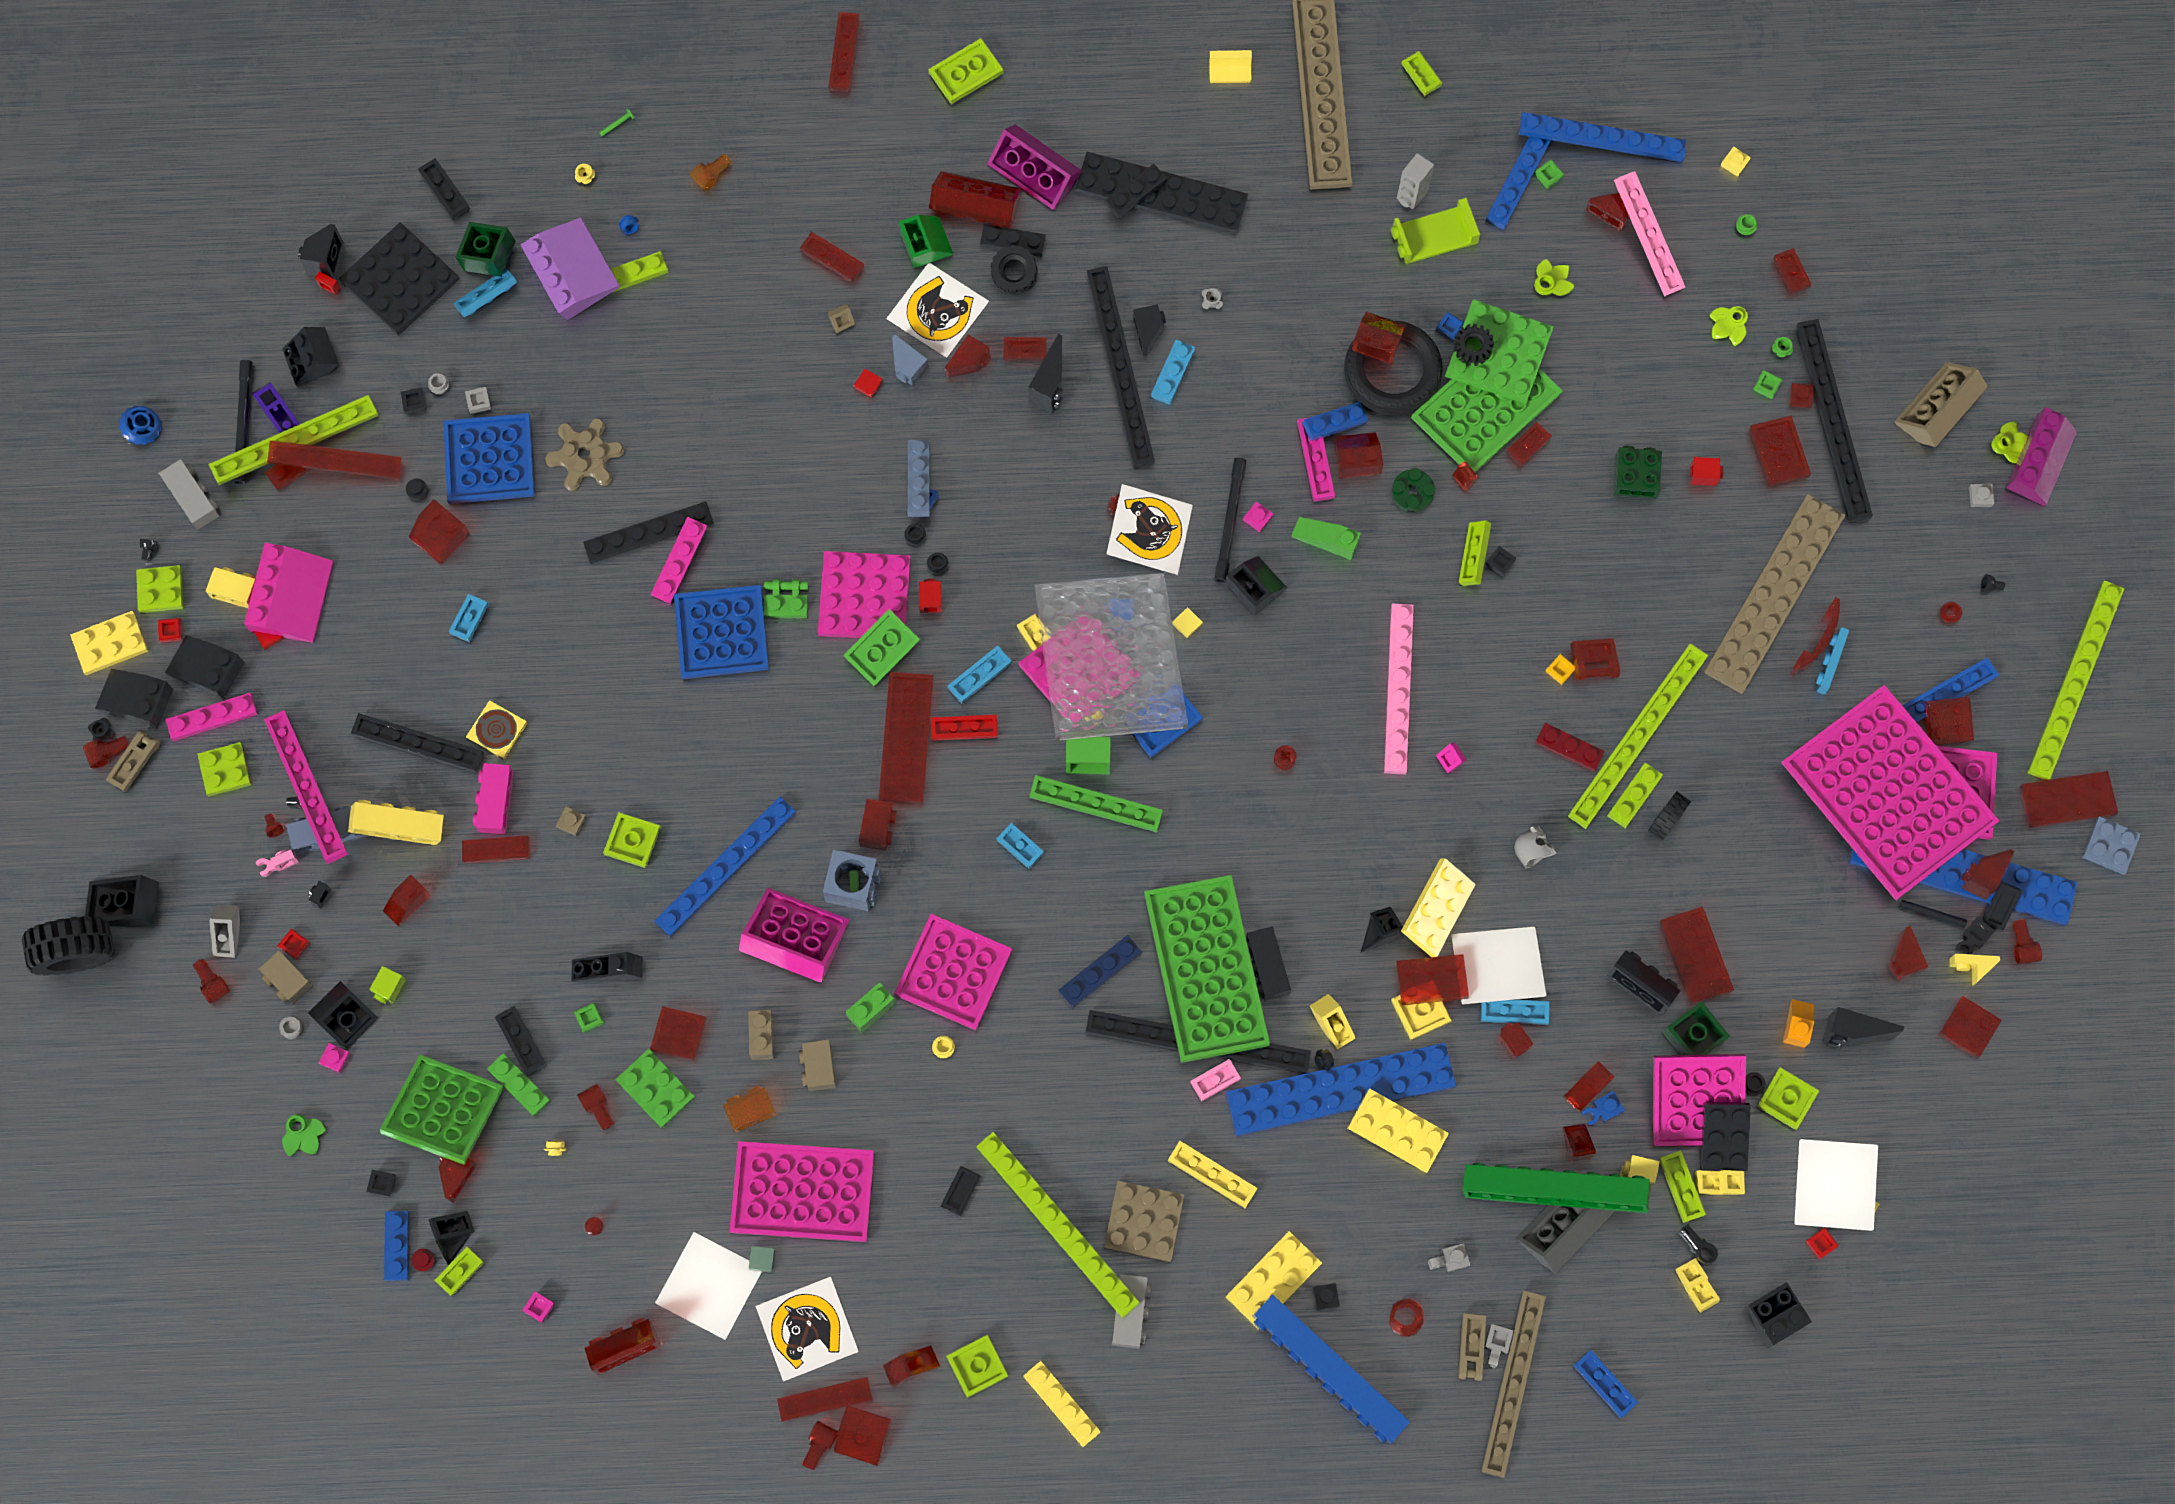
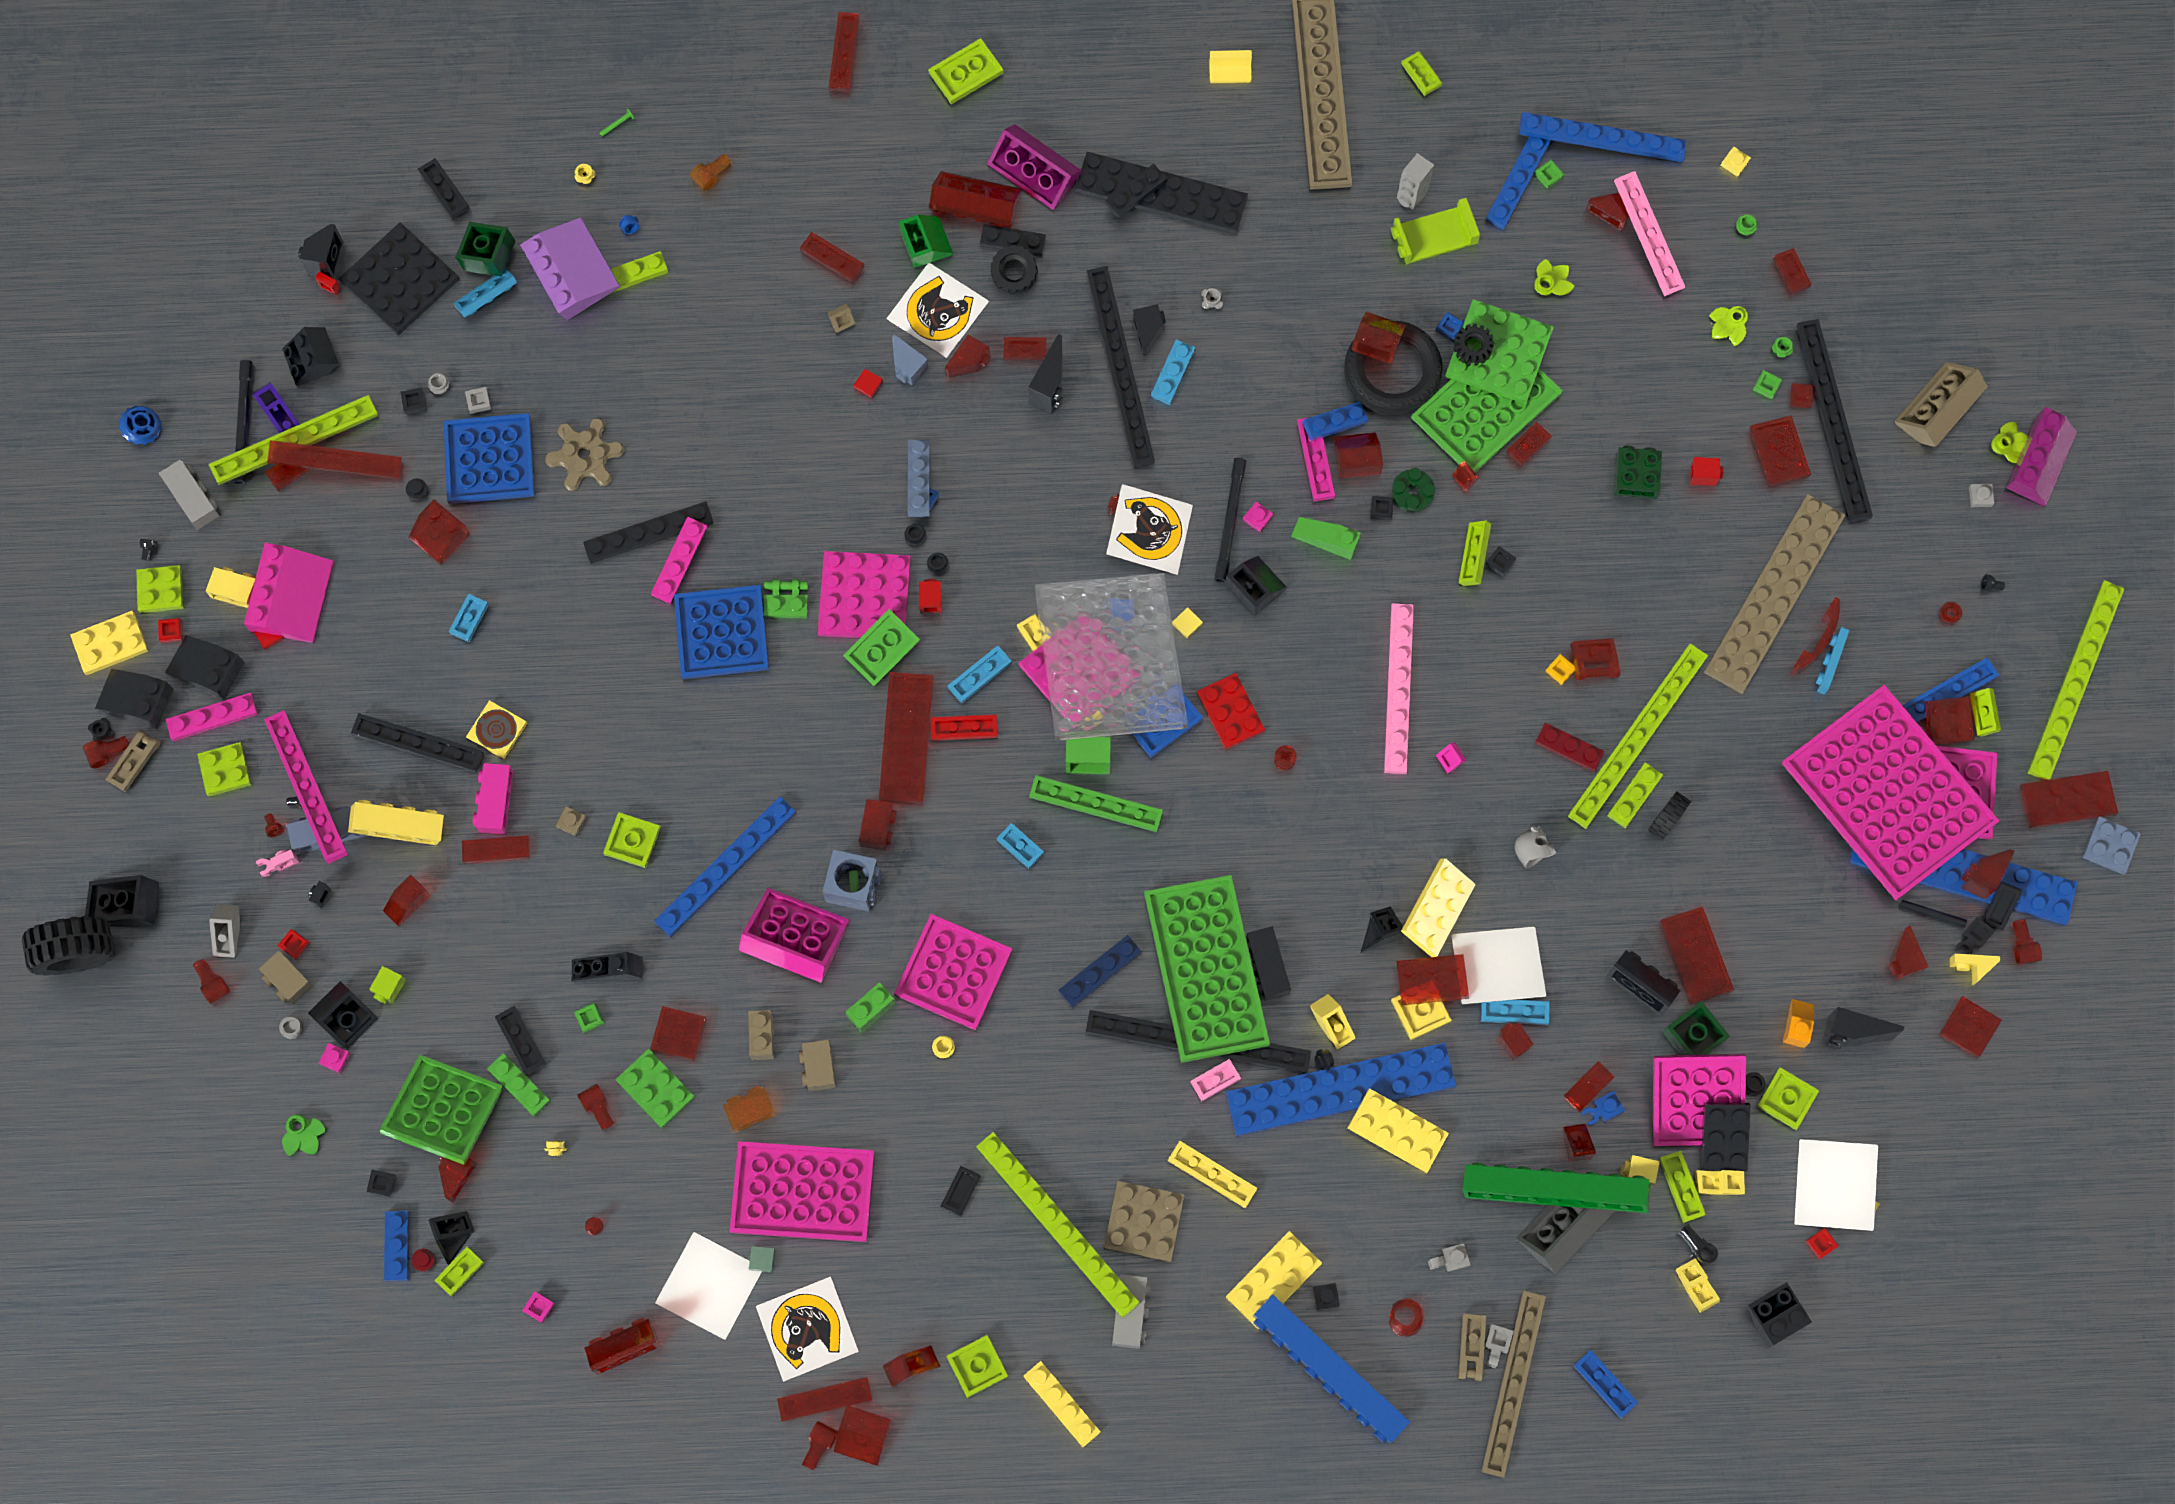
(1230, 711): none -> red plate
(1381, 508): none -> black tile
(1985, 712): none -> lime plate

